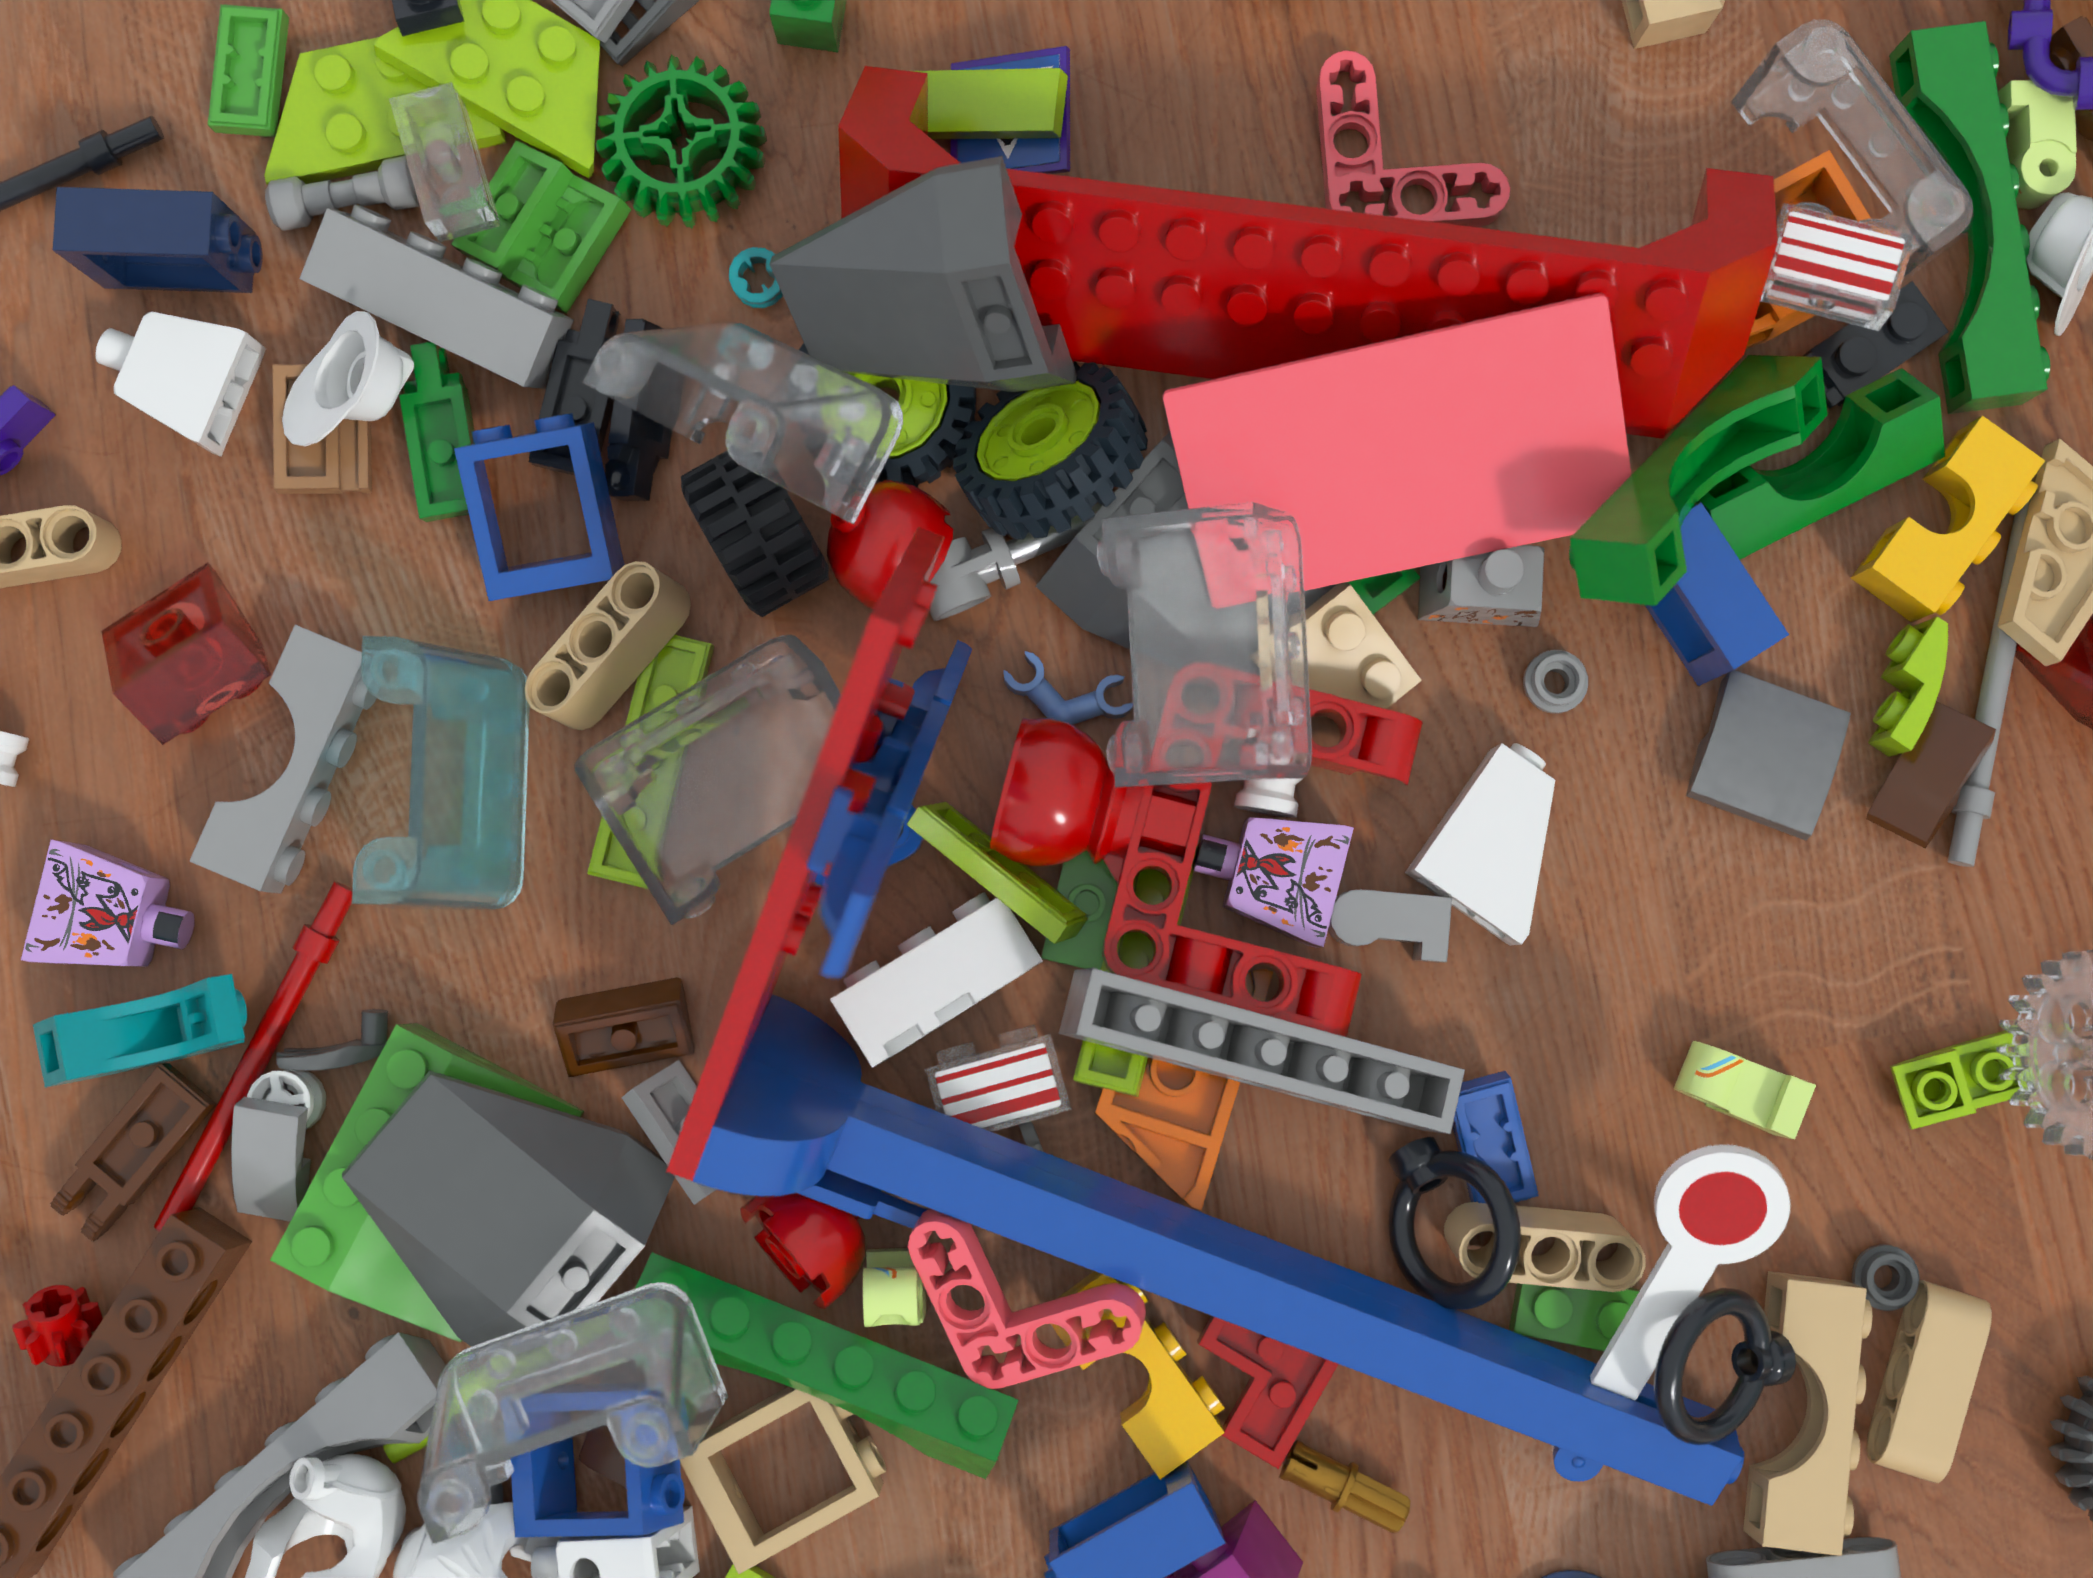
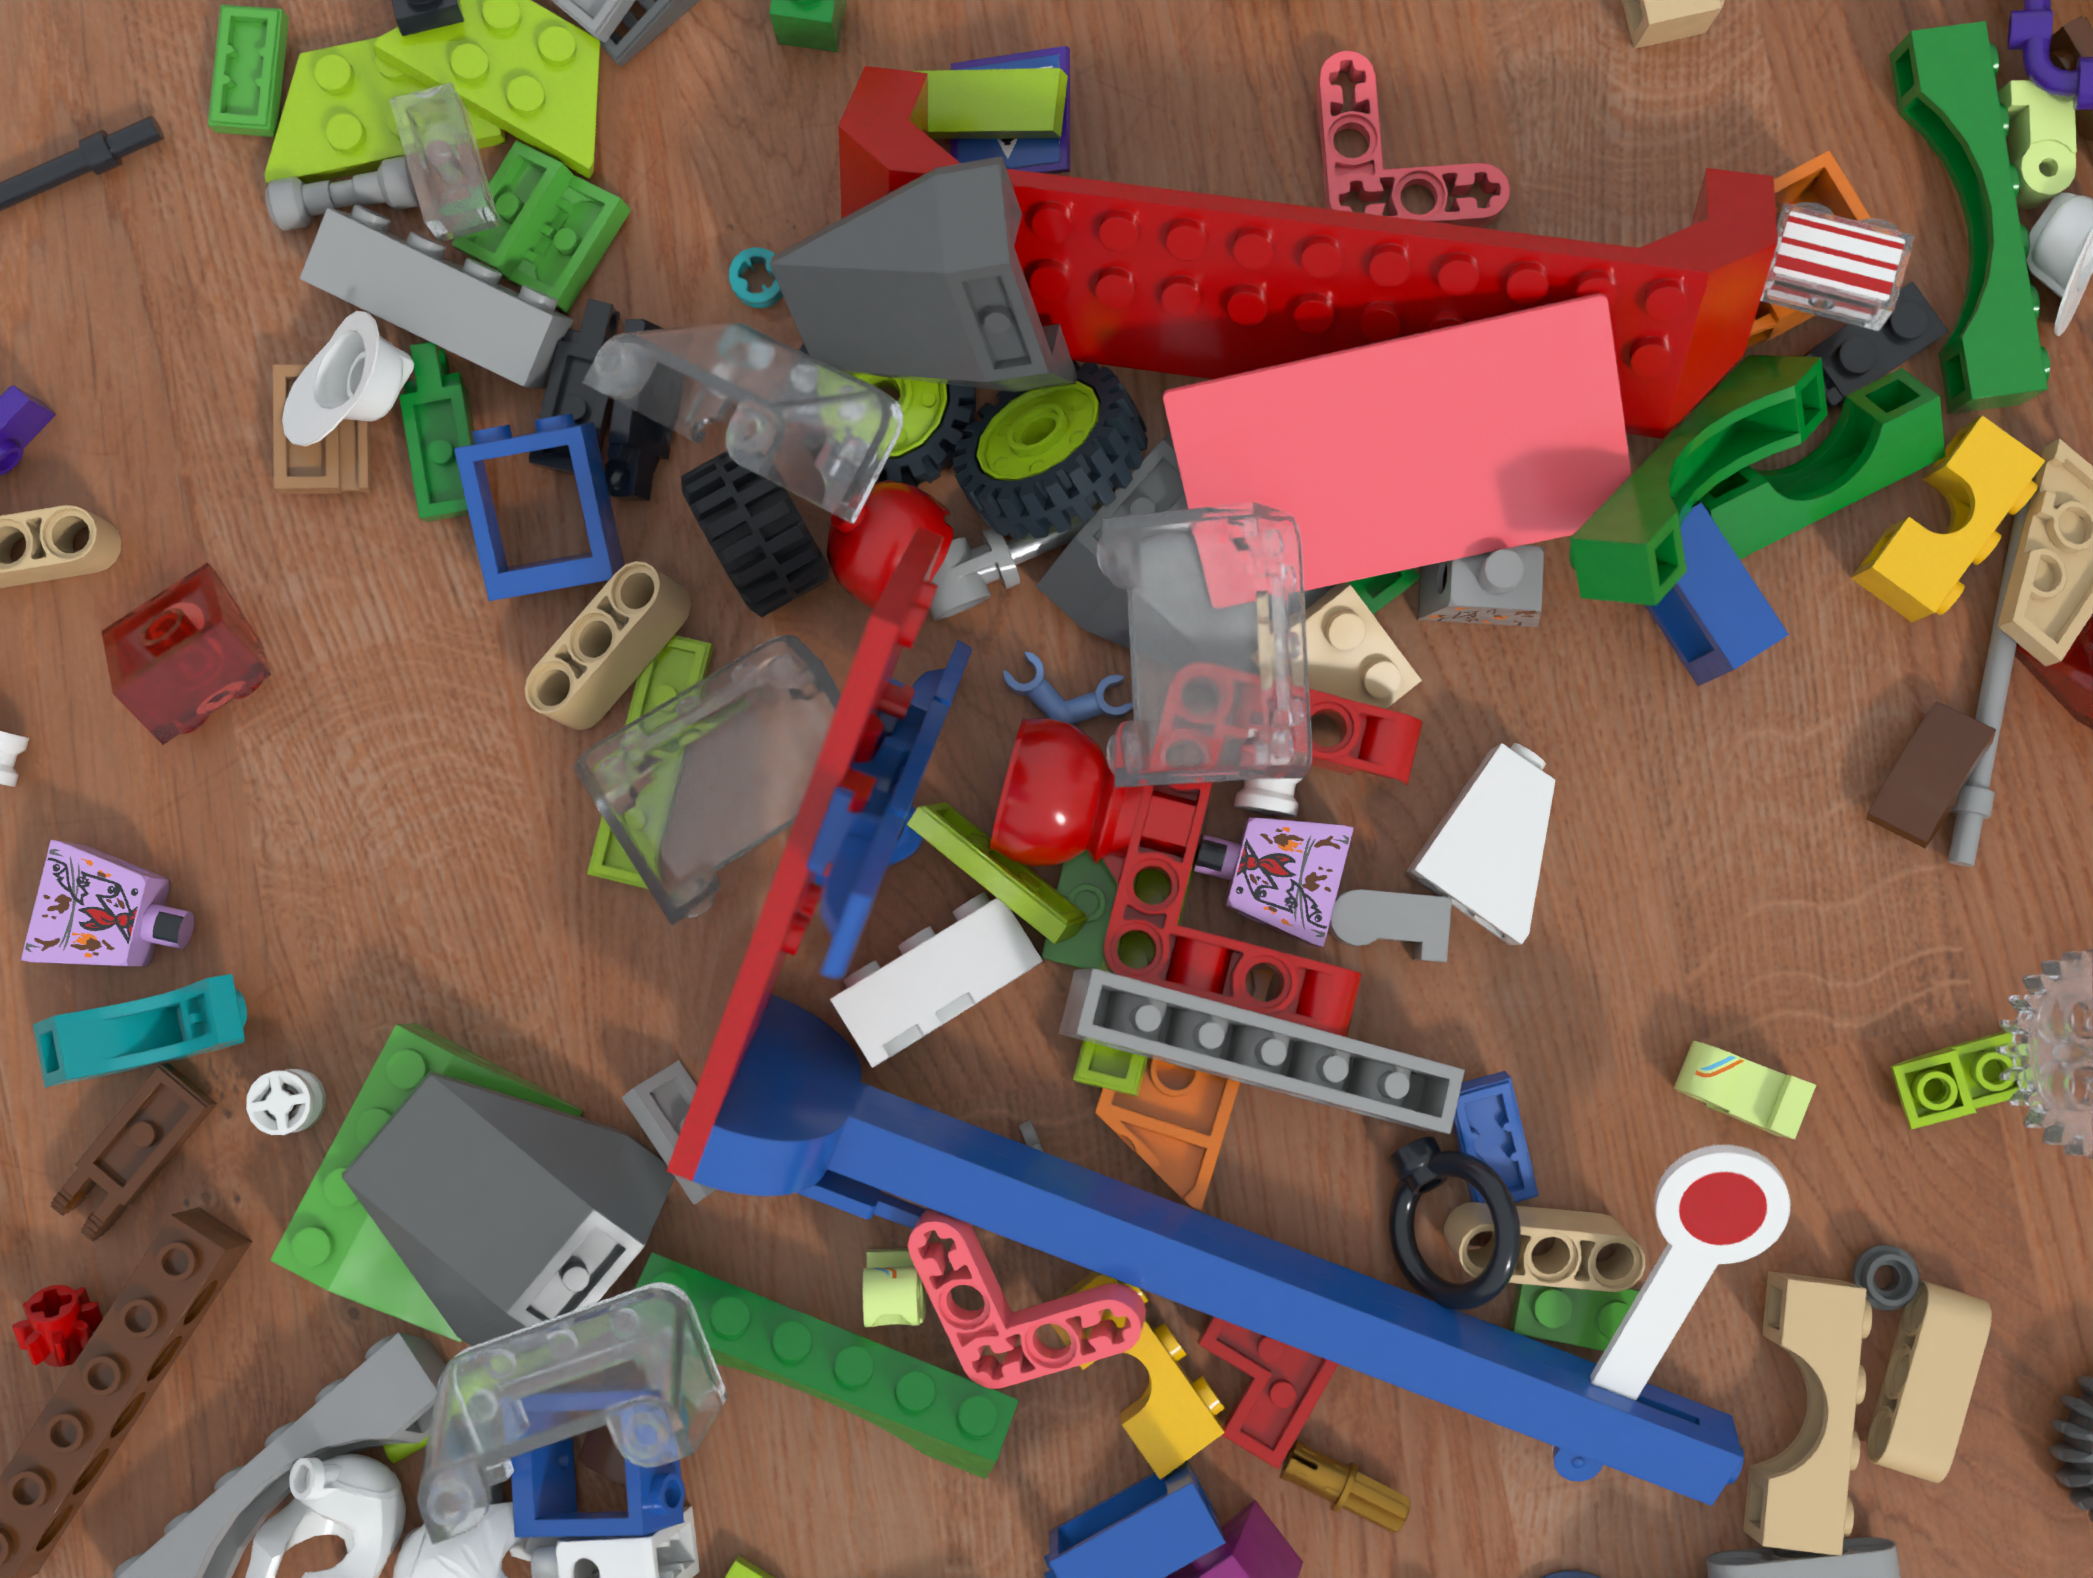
(156, 239): dark blue window -> none
(184, 374): white torso -> none
(263, 836): light grey arch -> none
(268, 1158): light grey slope -> none
(313, 946): red bar -> none
(373, 1039): dark grey piece -> none
(463, 784): clear light blue windscreen -> none
(623, 1027): reddish brown slope -> none
(633, 141): green gear -> none
(727, 1505): tan window -> none
(809, 1242): red cylinder -> none
(1001, 1084): brick -> none
(1569, 668): light grey plate -> none
(1759, 1361): black piece -> none
(1768, 754): flat silver slope -> none
(1828, 76): clear windscreen -> none
(1917, 672): lime slope -> none

